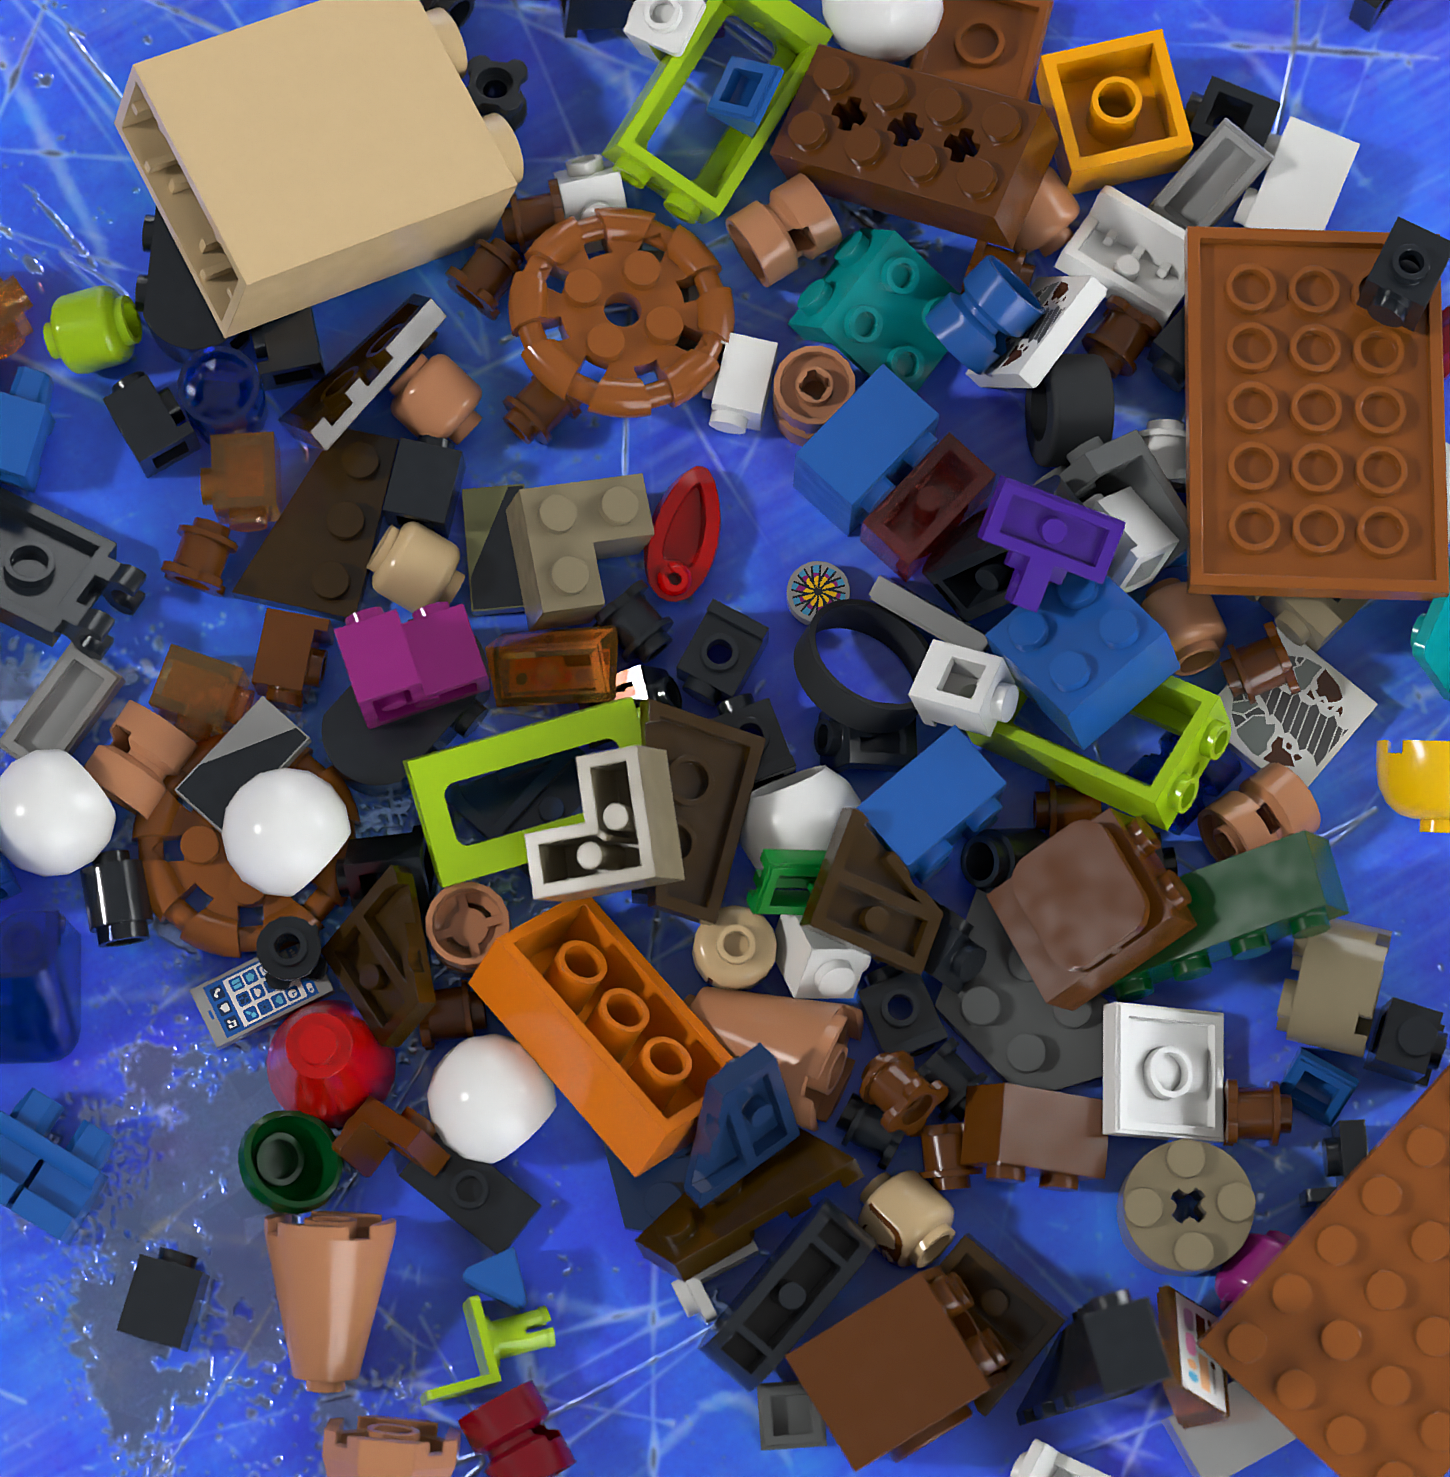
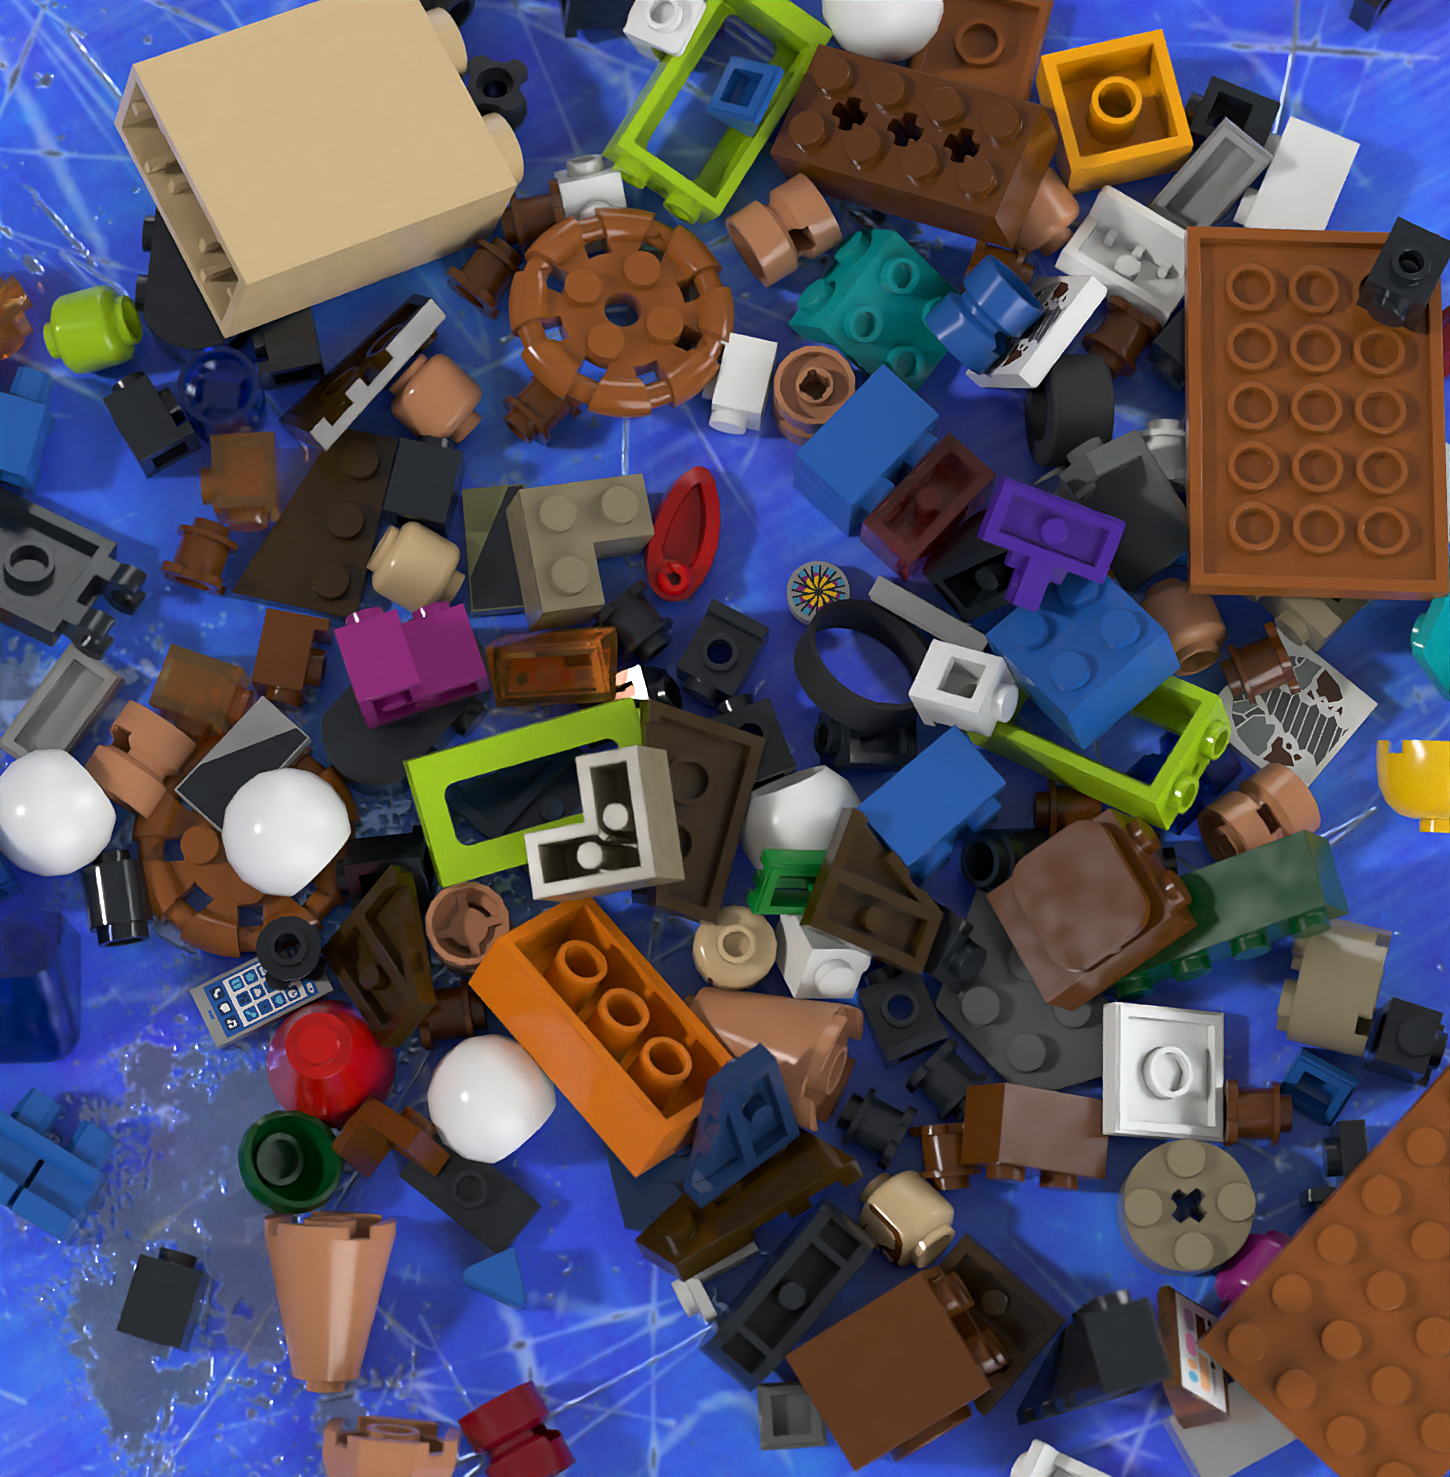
(494, 1342): lime bracket -> none
(900, 1092): reddish brown brick -> none
(1144, 542): white brick -> none

